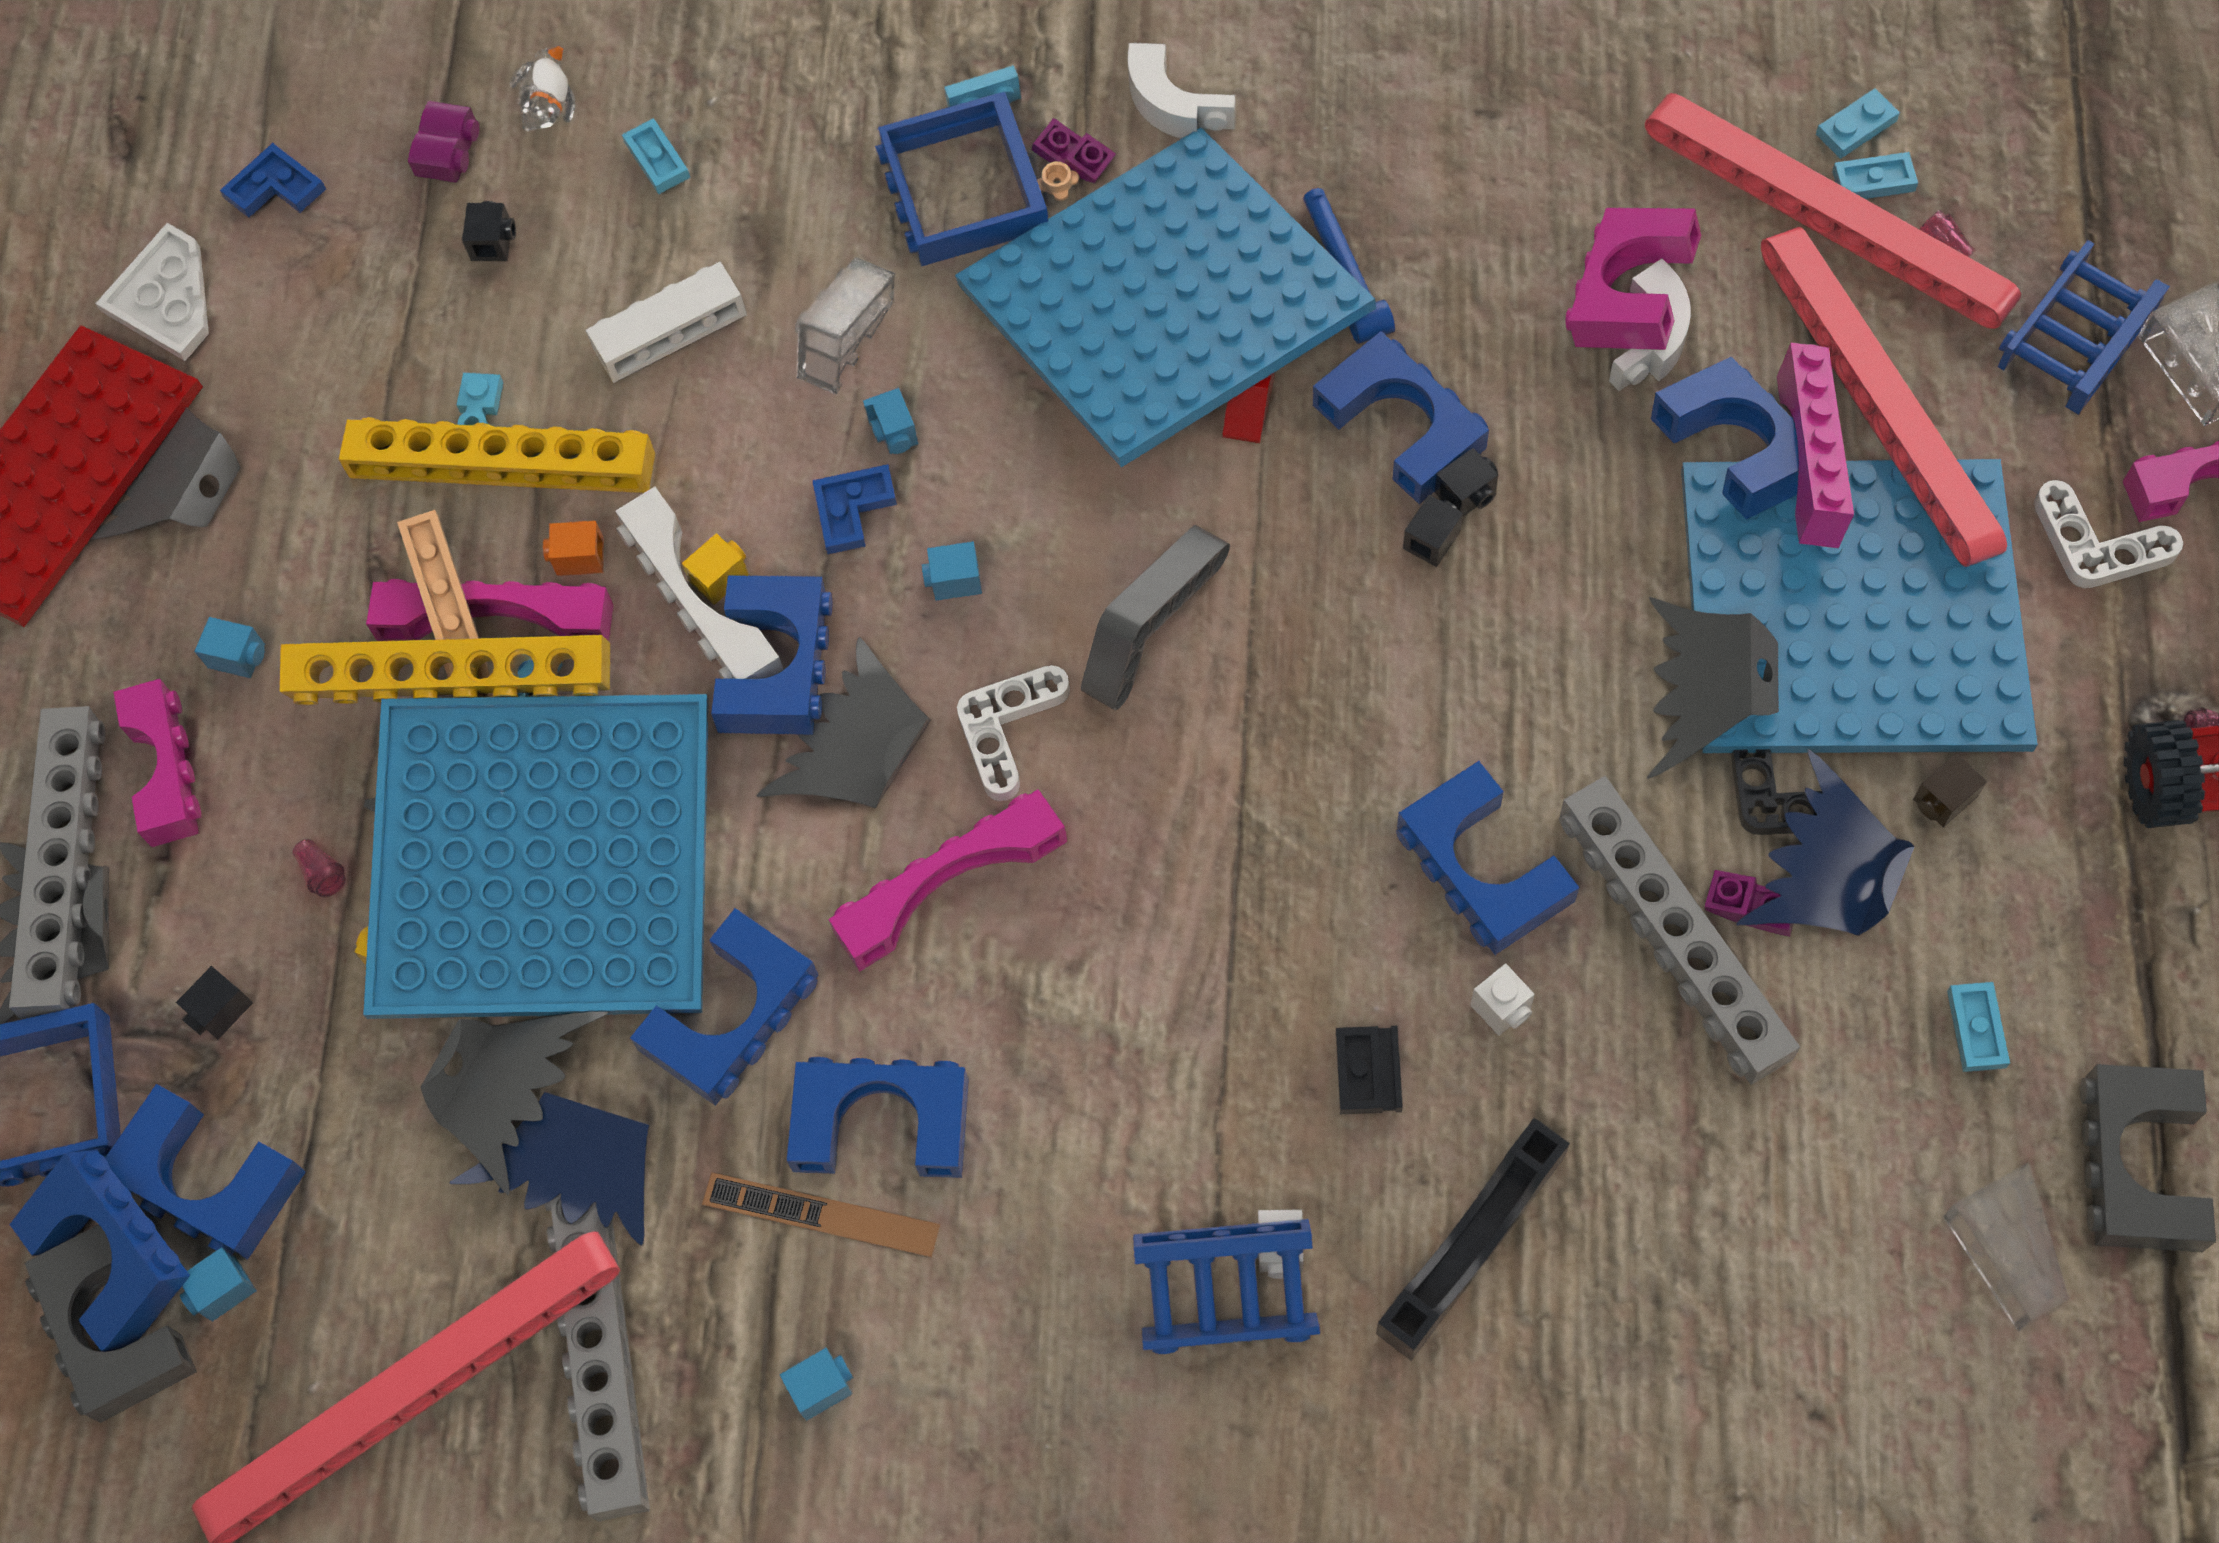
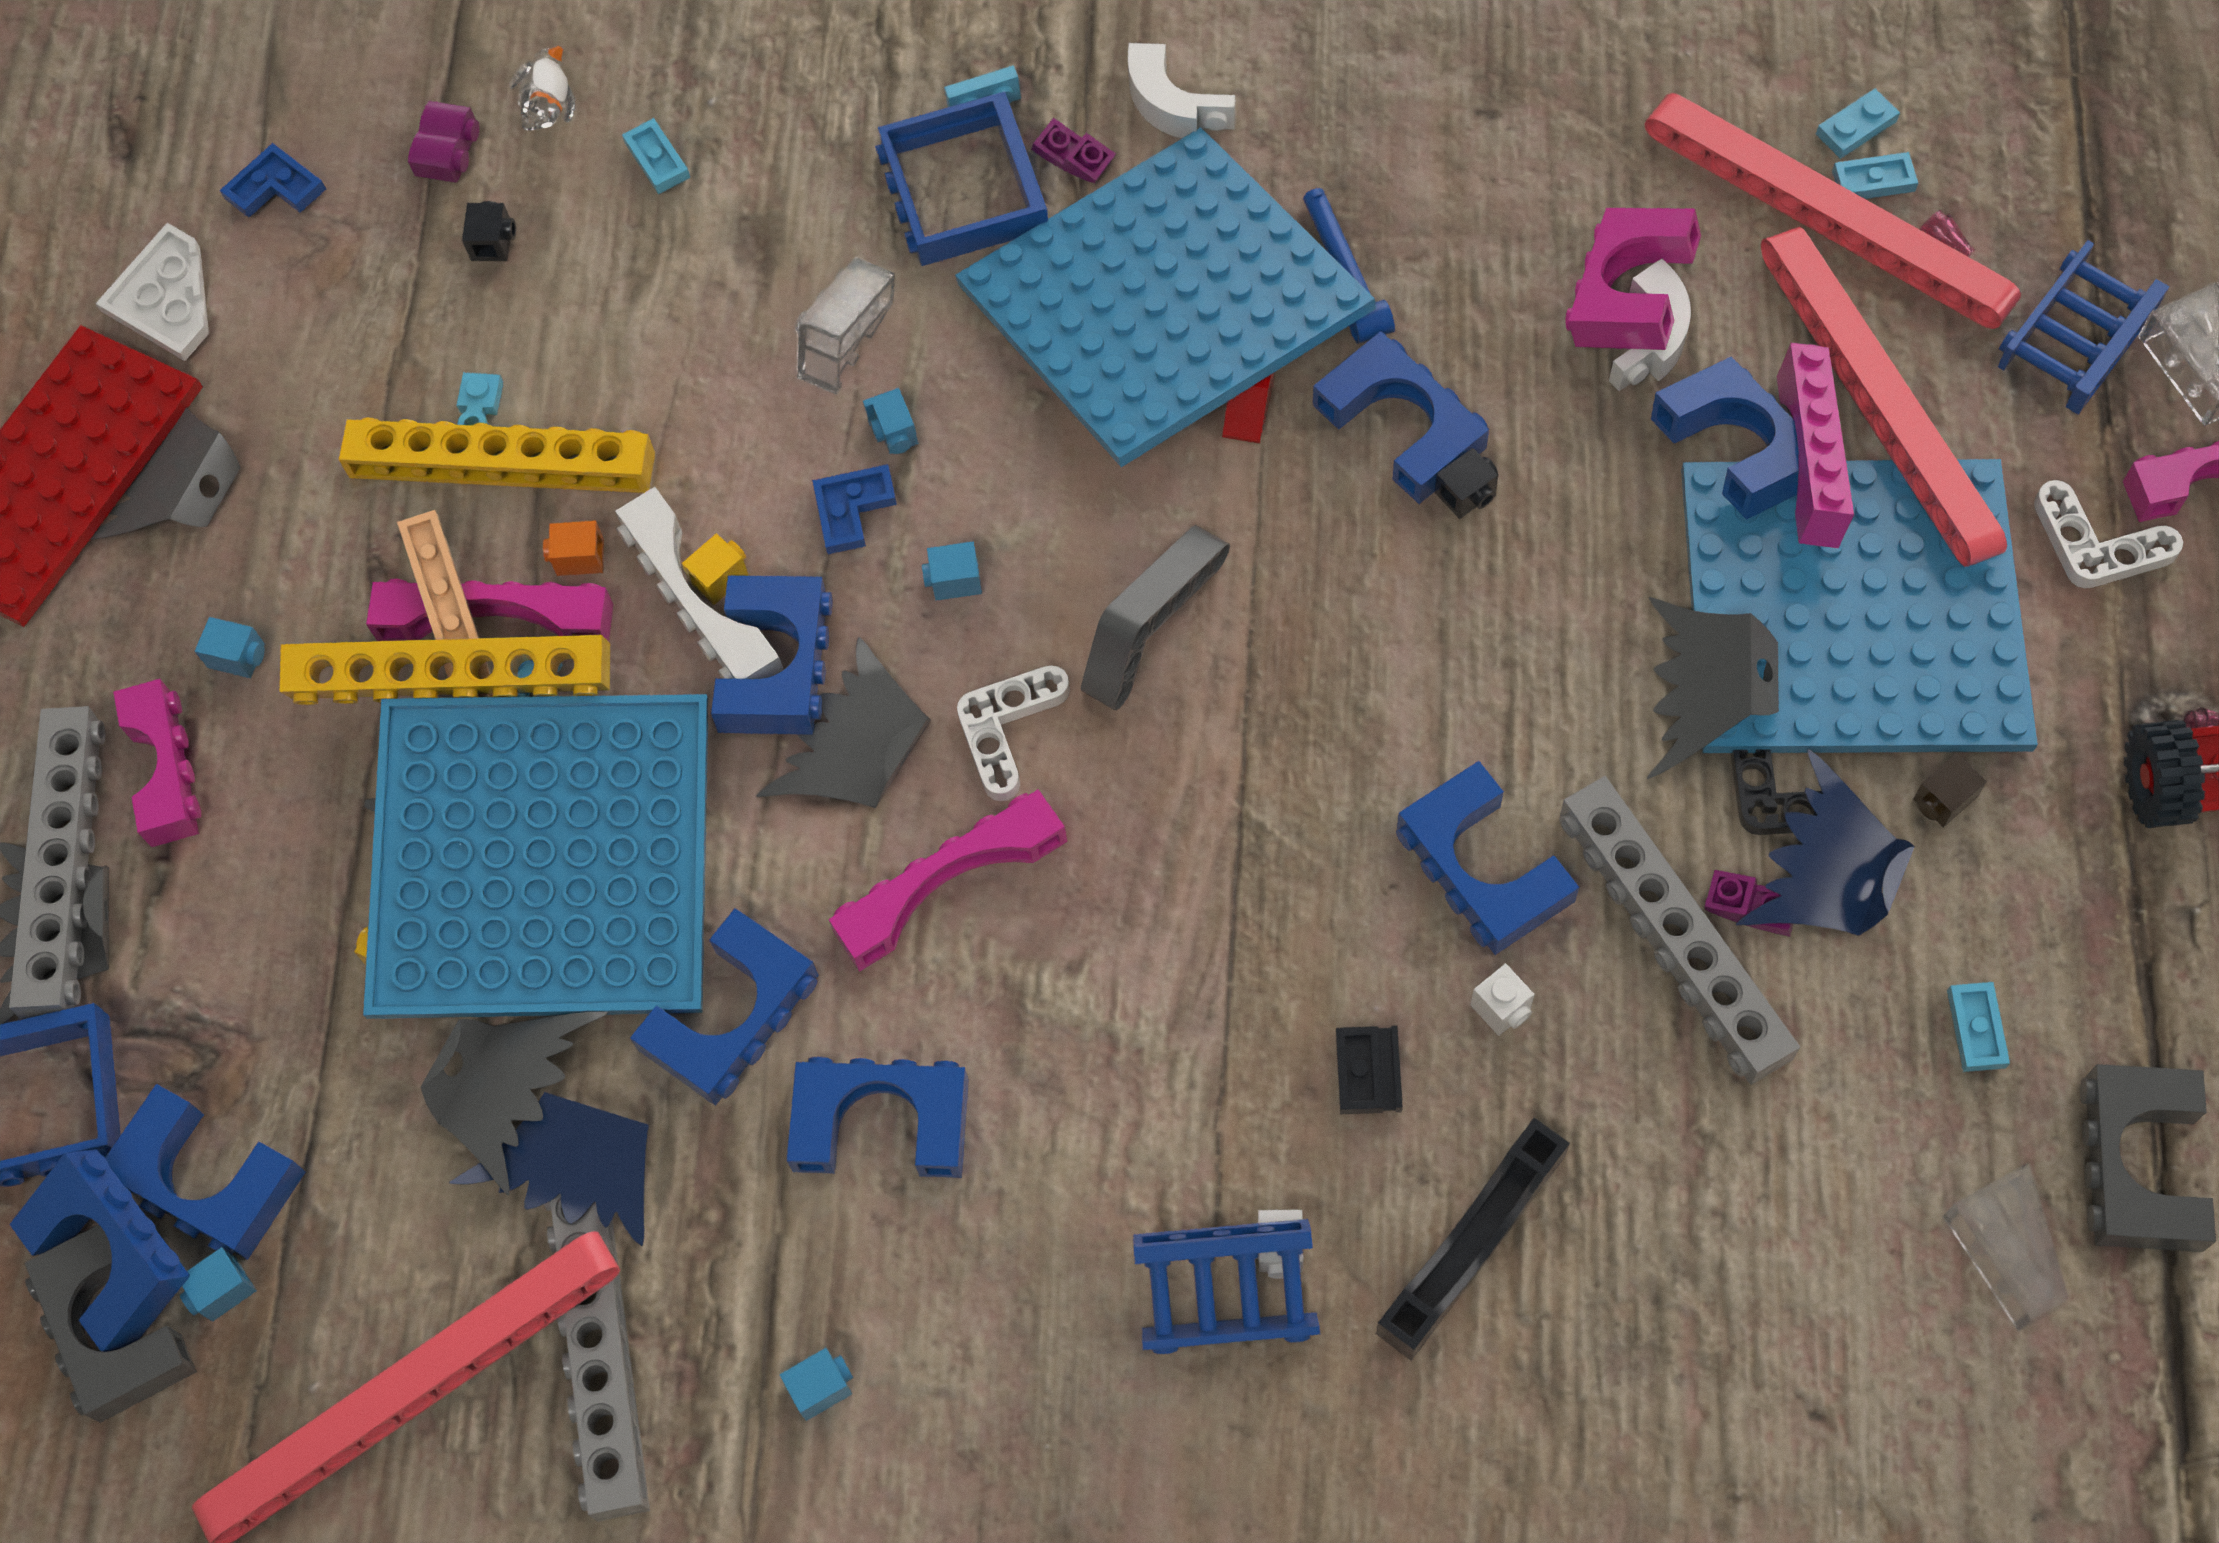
(213, 1004): black brick -> none
(320, 871): clear pink cone -> none
(666, 321): white brick -> none
(821, 1214): medium nougat sticker -> none
(1057, 172): light nougat plate -> none
(1433, 530): black brick -> none

